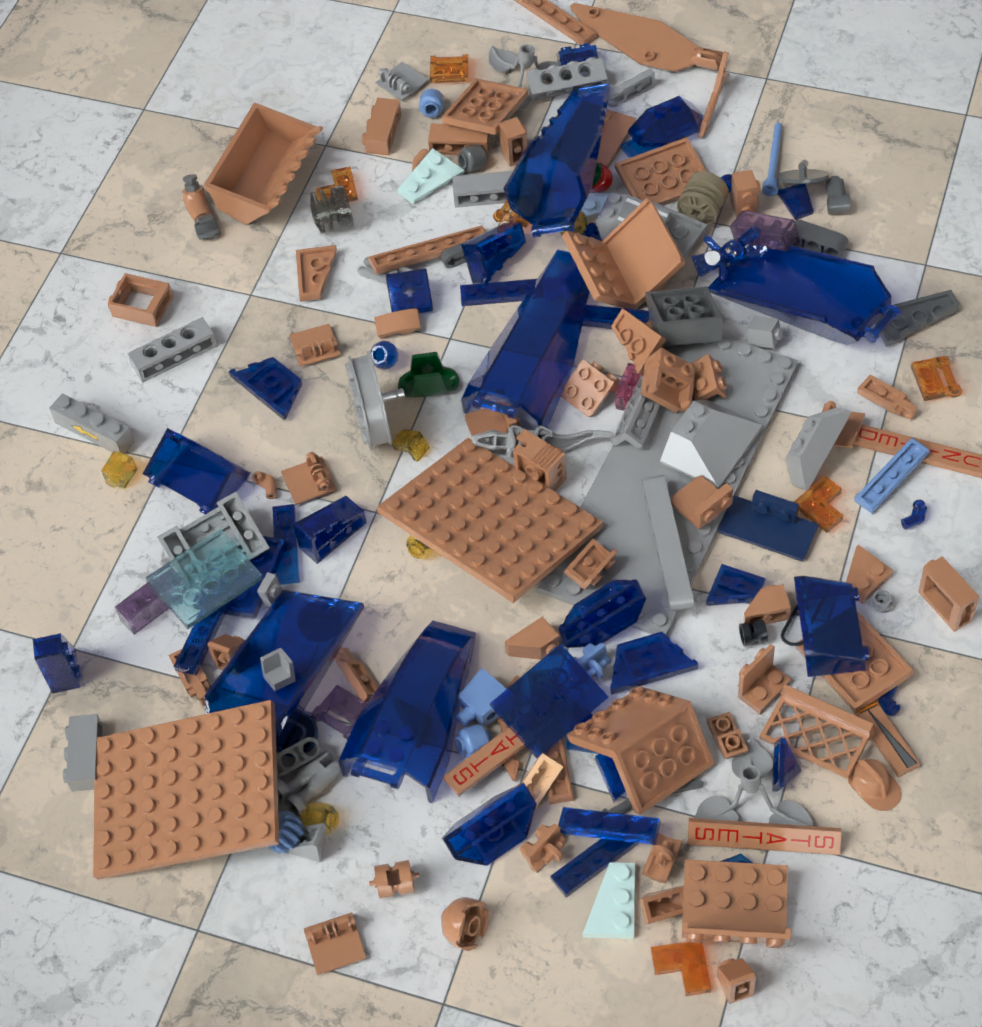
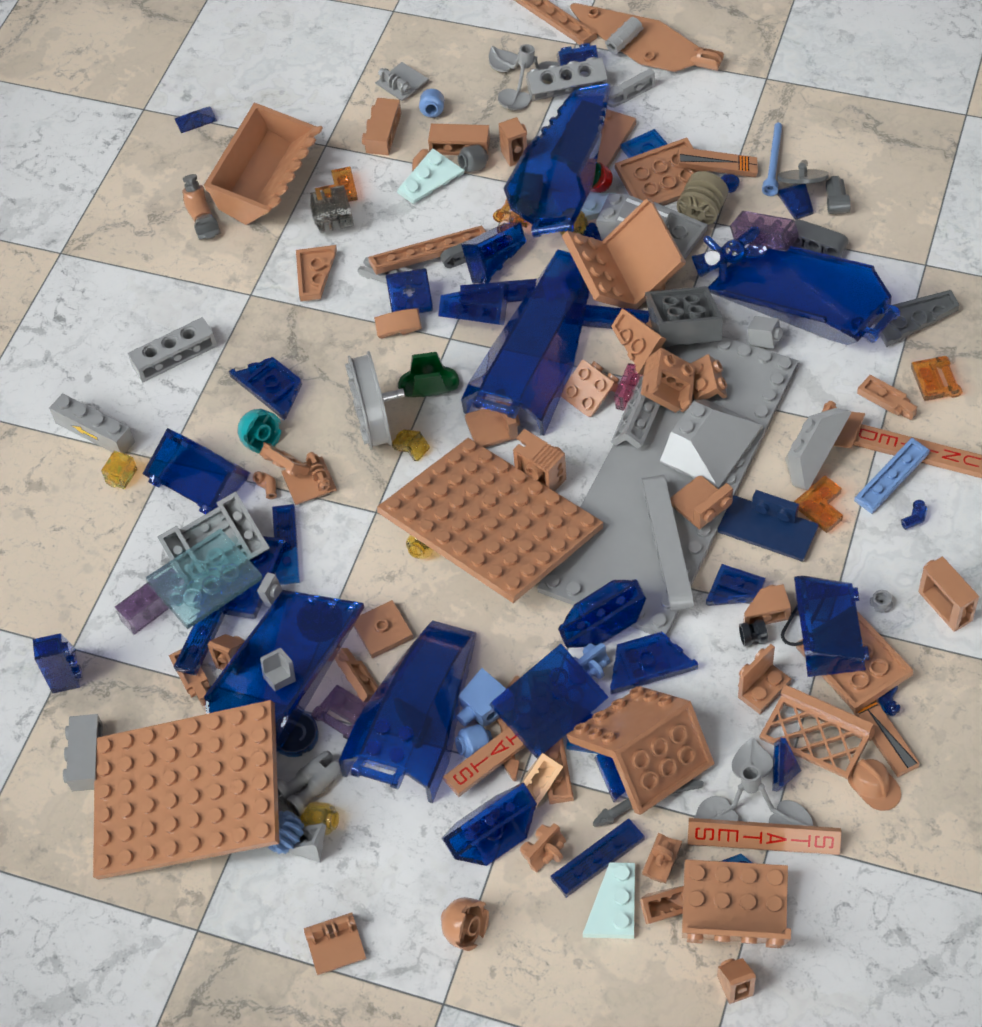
(157, 307): nougat window -> none
(195, 119): none -> clear blue slope
(258, 427): none -> teal cylinder
(284, 459): none -> nougat hinge
(300, 756): dark grey beam -> none
(314, 345): nougat hinge -> none
(328, 528): clear blue wedge -> none
(382, 629): none -> nougat plate
(384, 355): clear blue piece -> none
(394, 879): nougat wheel -> none
(449, 69): clear orange plate -> none
(478, 305): none -> clear blue wedge
(480, 189): light grey brick -> none
(485, 106): nougat plate -> none
(497, 440): light grey animal -> none
(533, 641): nougat slope -> none
(589, 563): nougat bracket -> none
(609, 825): clear blue plate -> none
(624, 35): none -> light grey axle
(666, 123): clear blue wedge -> none
(687, 959): clear orange plate -> none
(717, 162): none -> nougat tile
(719, 84): nougat piece -> none
(727, 736): nougat slope -> none
(744, 192): nougat brick -> none
(867, 573): nougat wing -> none

